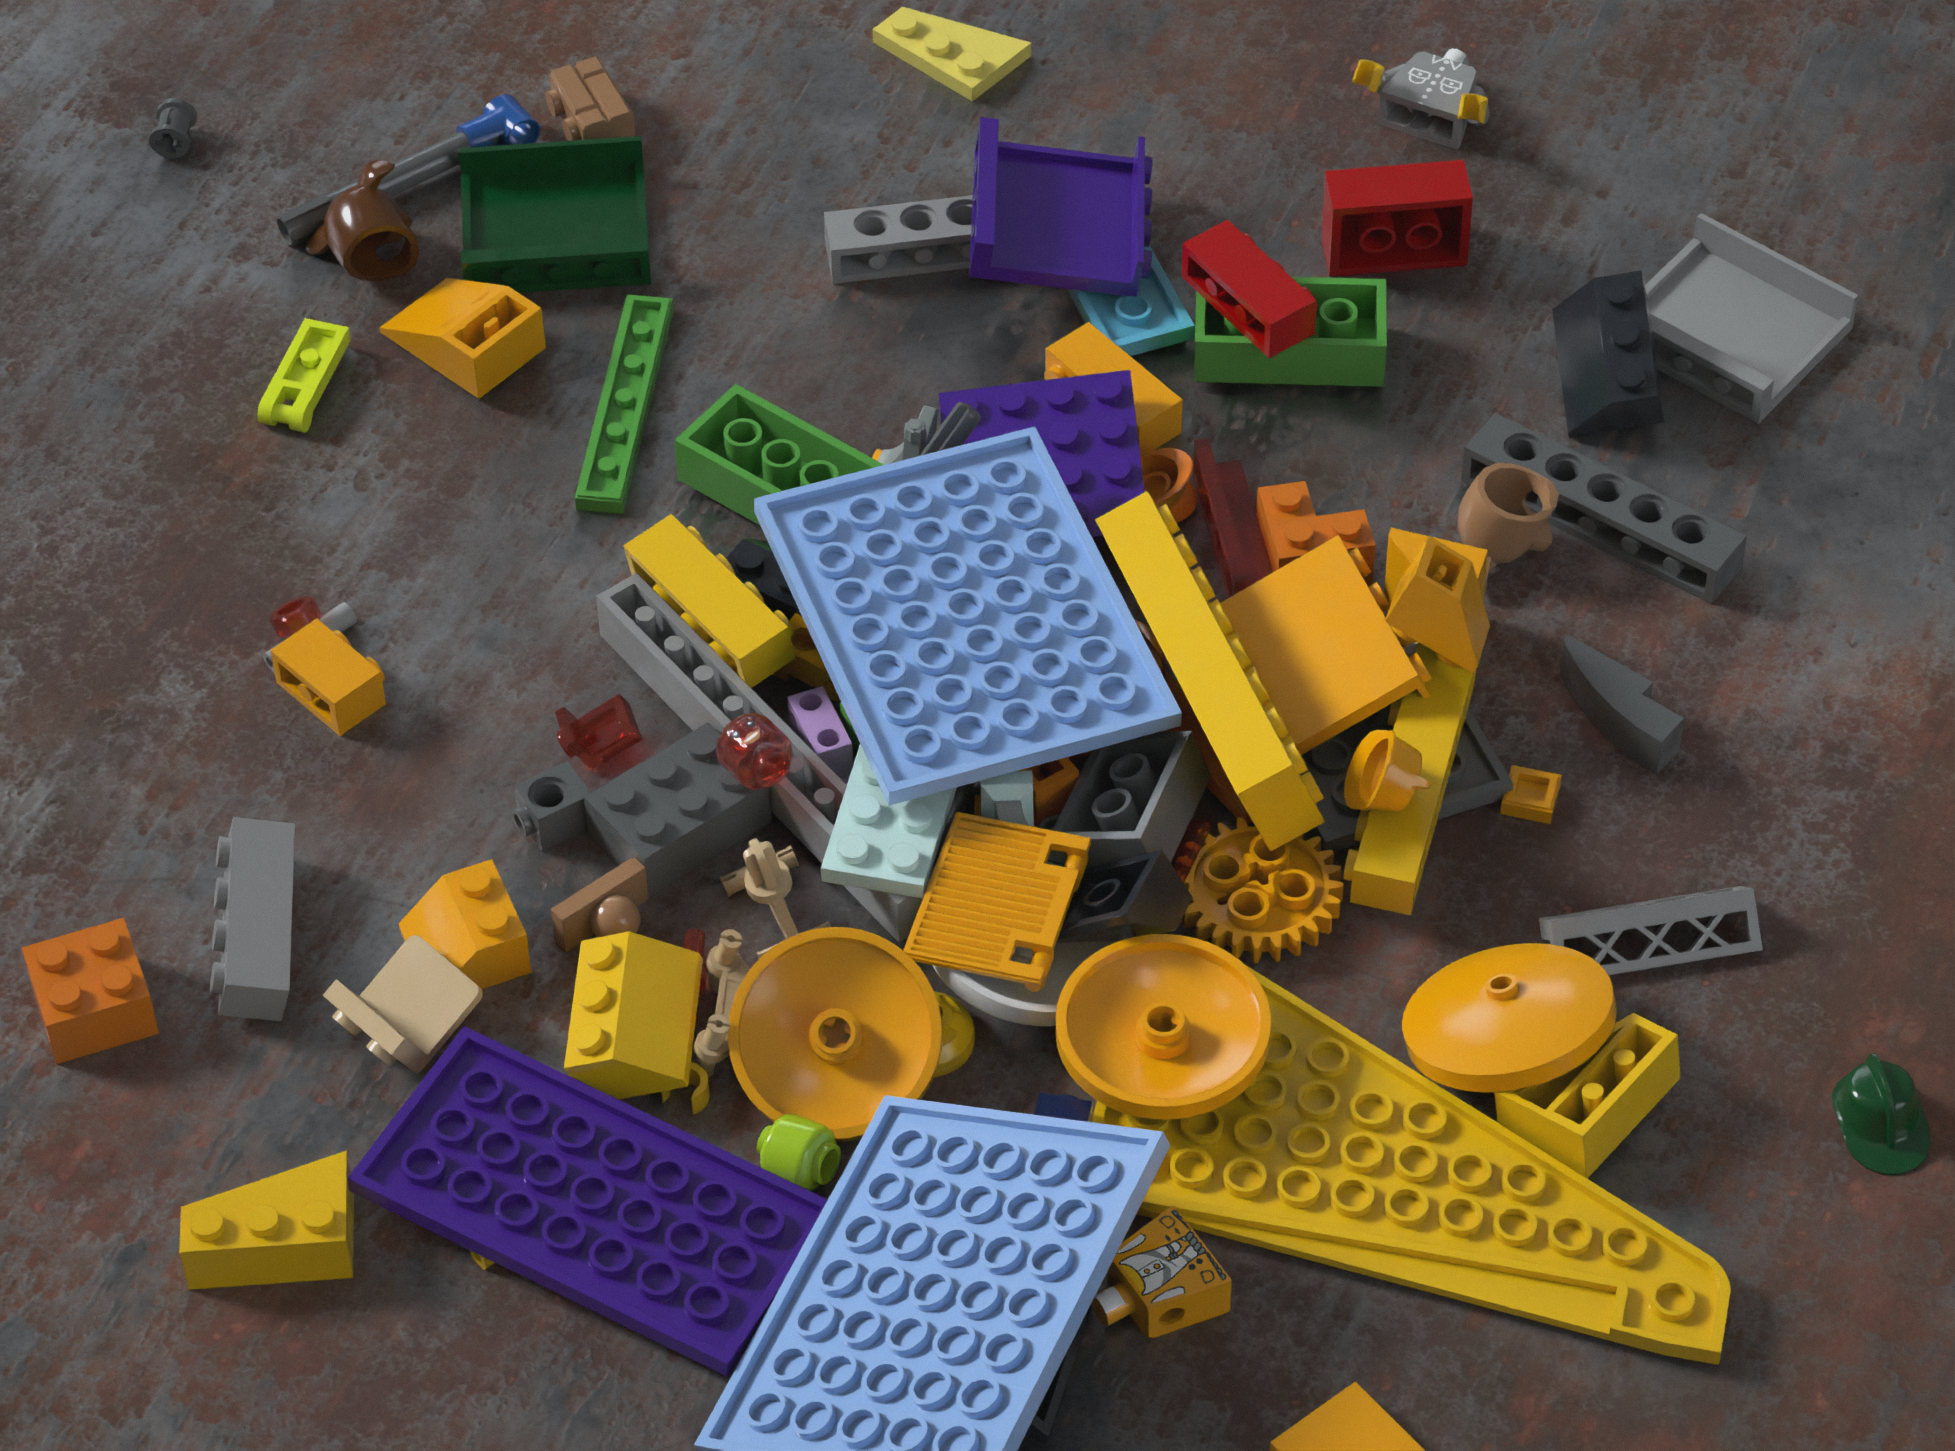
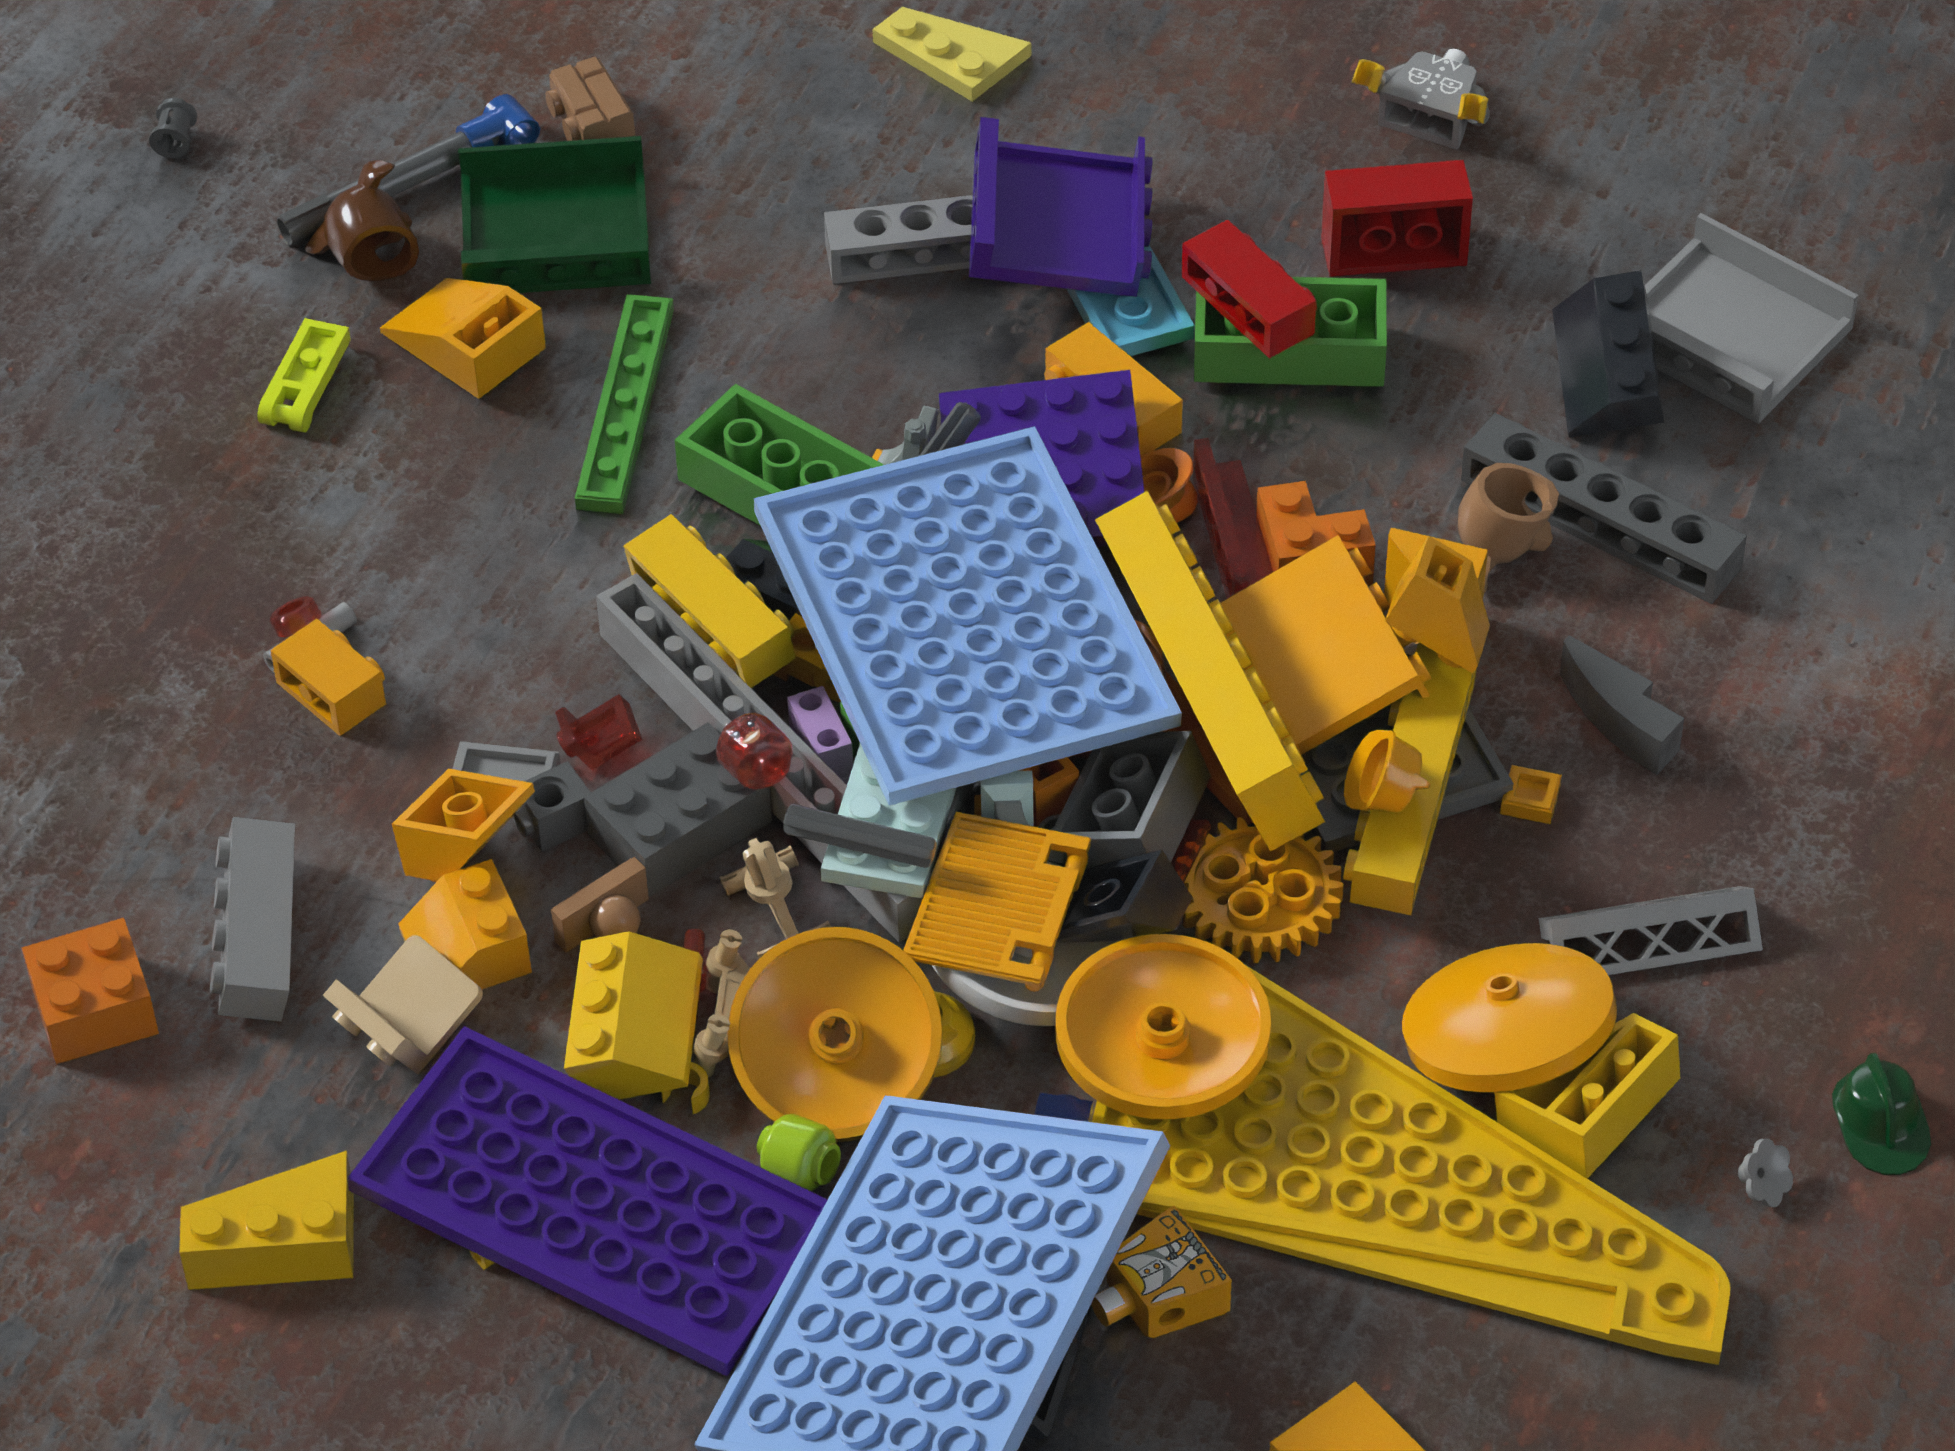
(455, 821): none -> light orange slope
(504, 760): none -> light grey tile
(859, 835): none -> dark grey axle
(1766, 1173): none -> light grey plant

